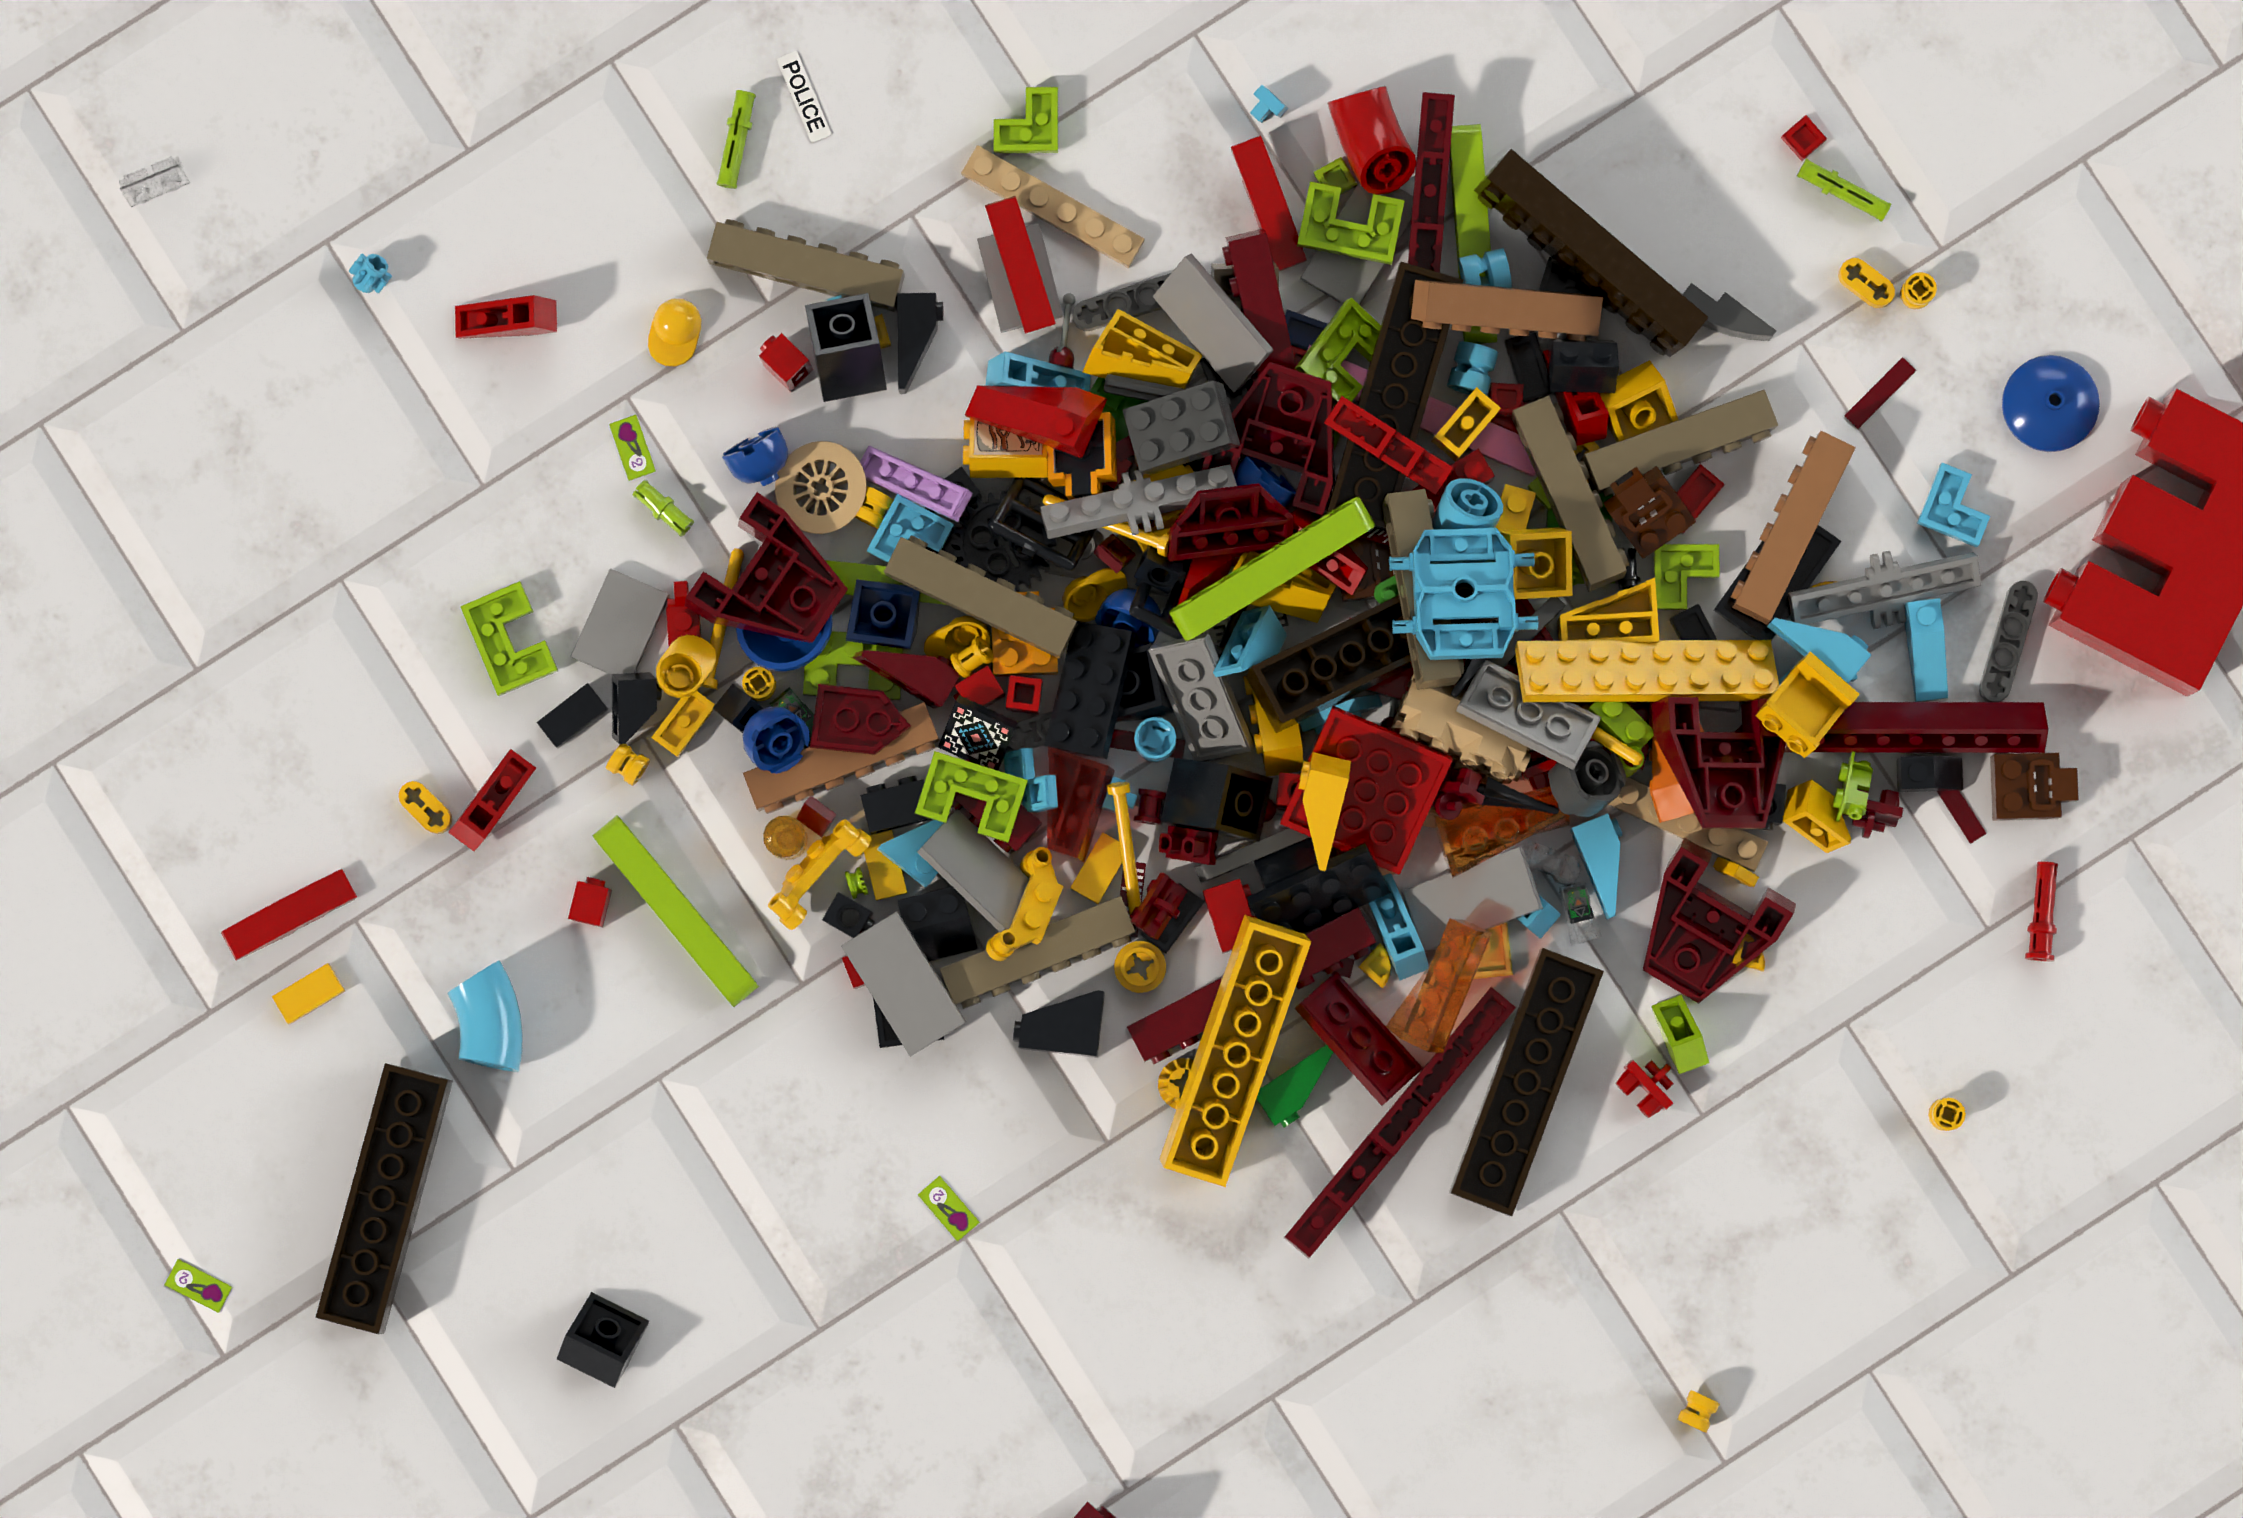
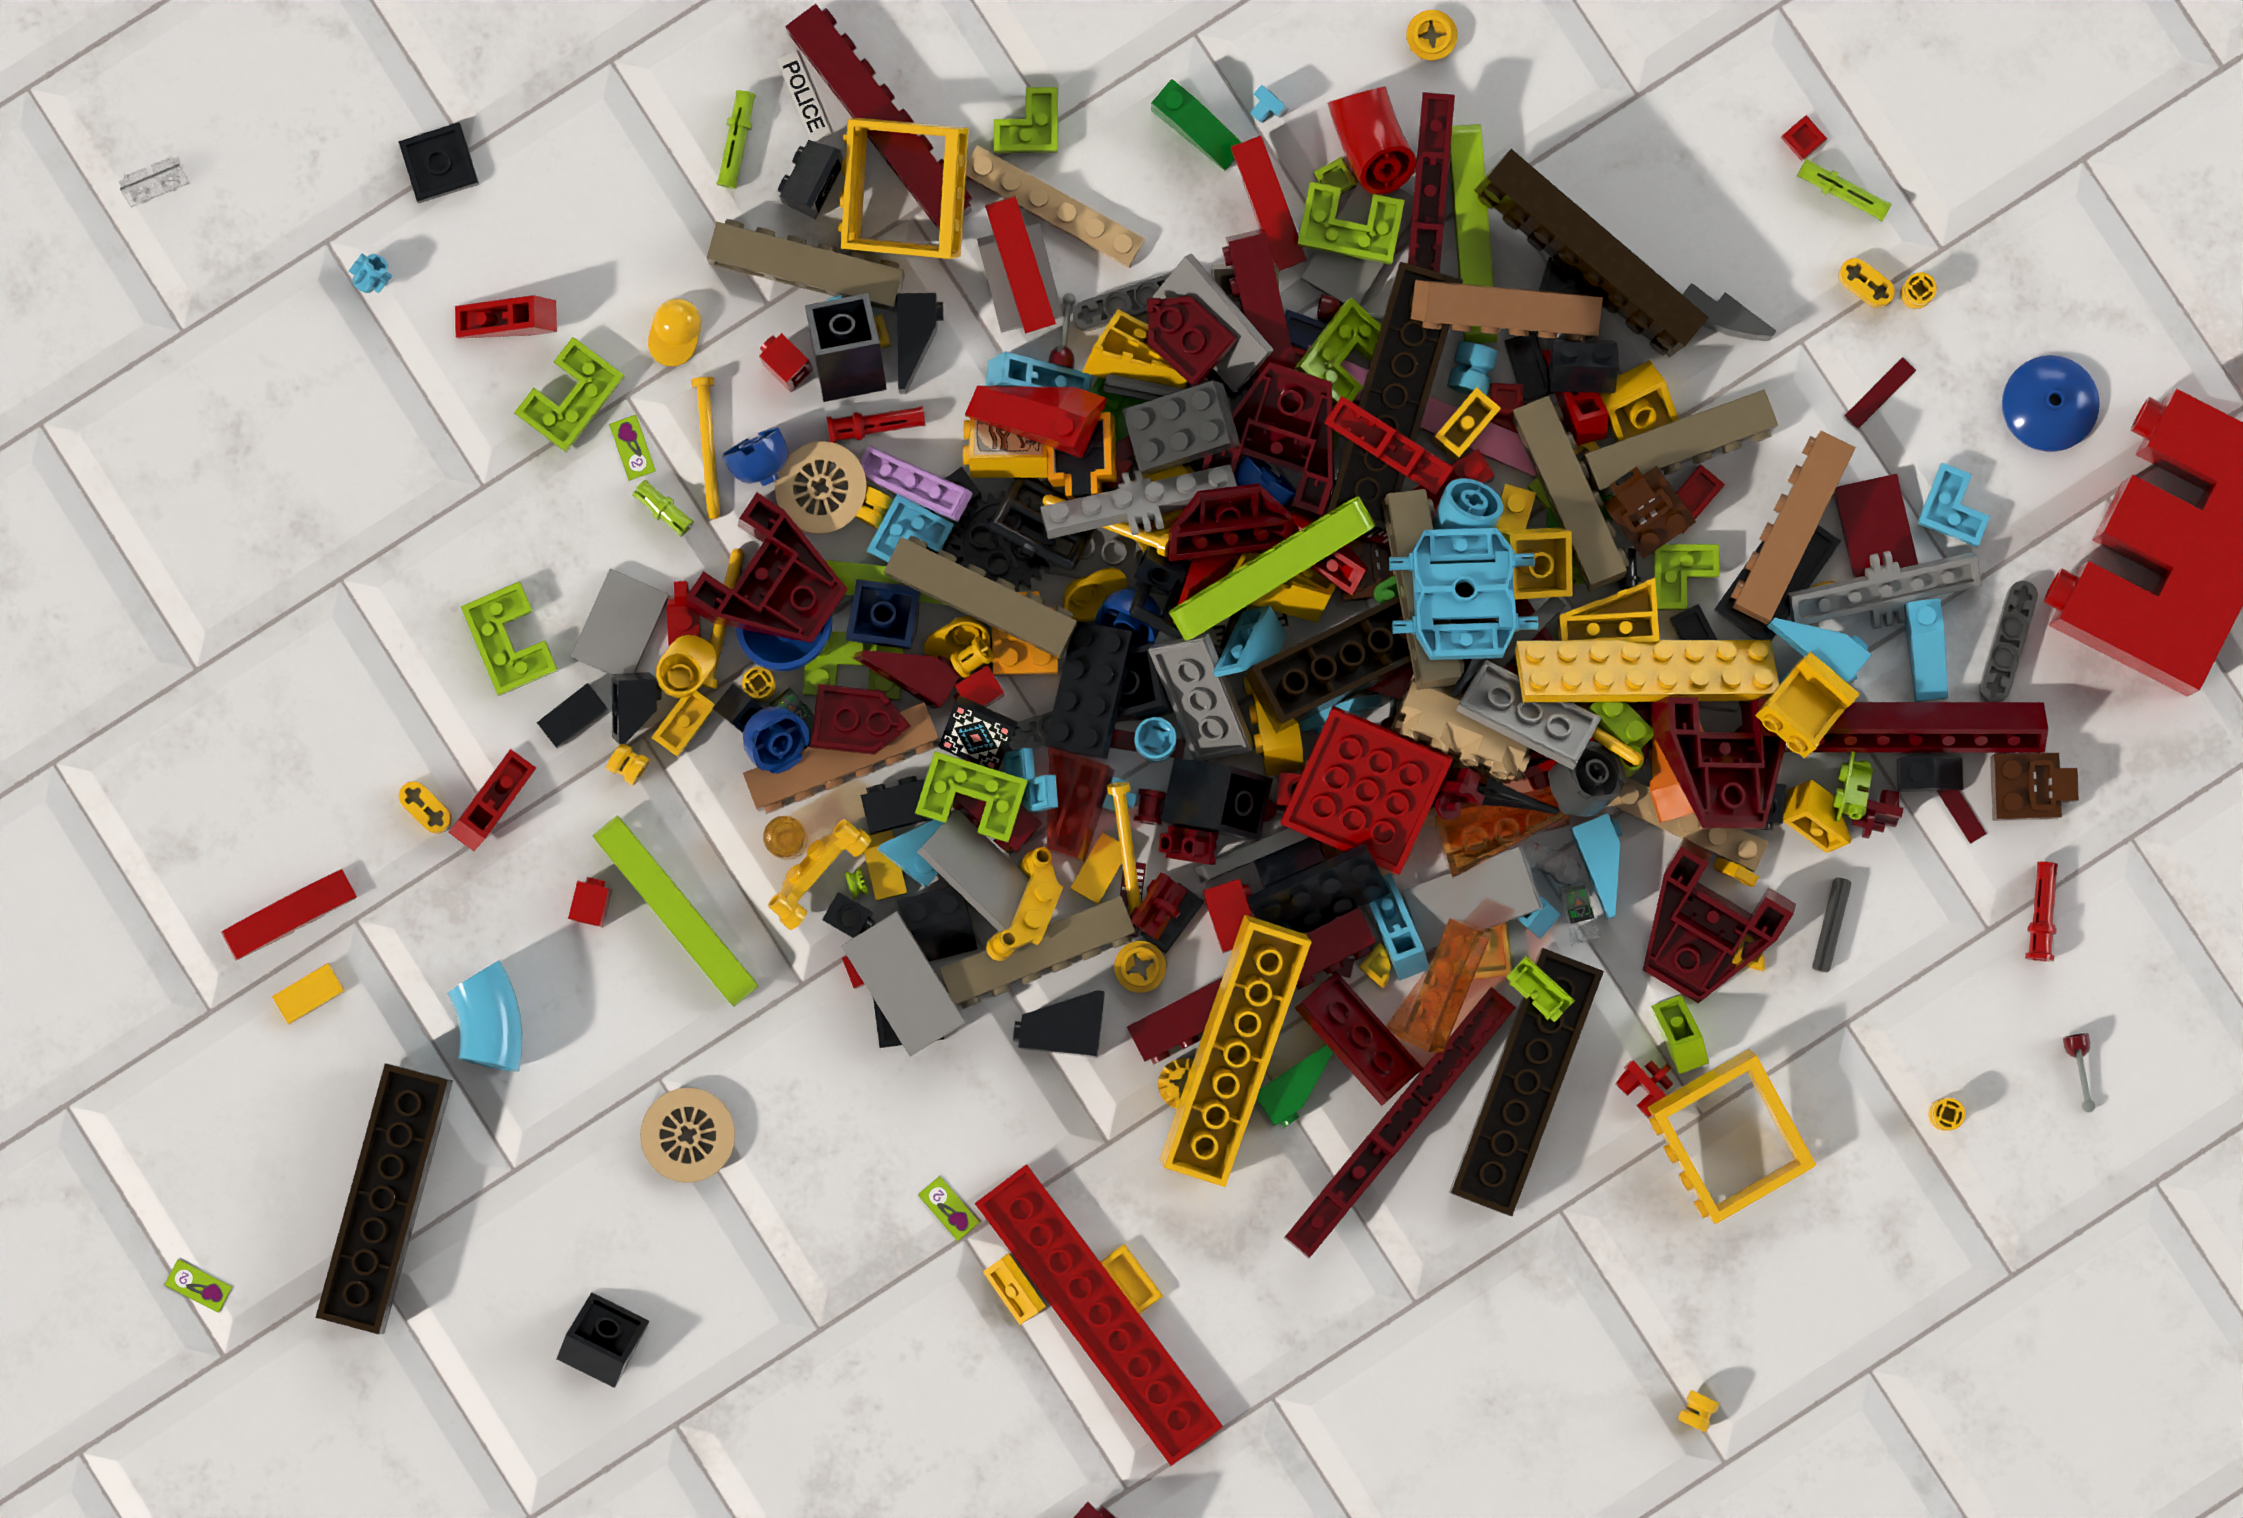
(438, 162): none -> black tile
(594, 387): none -> lime plate
(653, 1124): none -> tan piece
(707, 441): none -> yellow bar
(811, 178): none -> black slope
(816, 816): dark red tile -> none
(859, 426): none -> red pin
(863, 98): none -> dark red brick
(952, 189): none -> yellow window
(1014, 1289): none -> yellow plate
(1024, 694): red brick -> none
(1098, 1315): none -> red plate
(1114, 553): dark red tile -> none
(1131, 1278): none -> yellow tile
(1187, 336): none -> dark red tile
(1195, 123): none -> green slope
(1324, 789): yellow slope -> none
(1330, 305): none -> dark red hinge
(1442, 25): none -> yellow gear
(1493, 263): medium azure wheel -> none
(1533, 982): none -> lime hinge
(1700, 1087): none -> yellow window
(1831, 924): none -> dark grey axle
(1874, 522): none -> dark red tile
(2077, 1047): none -> hinge

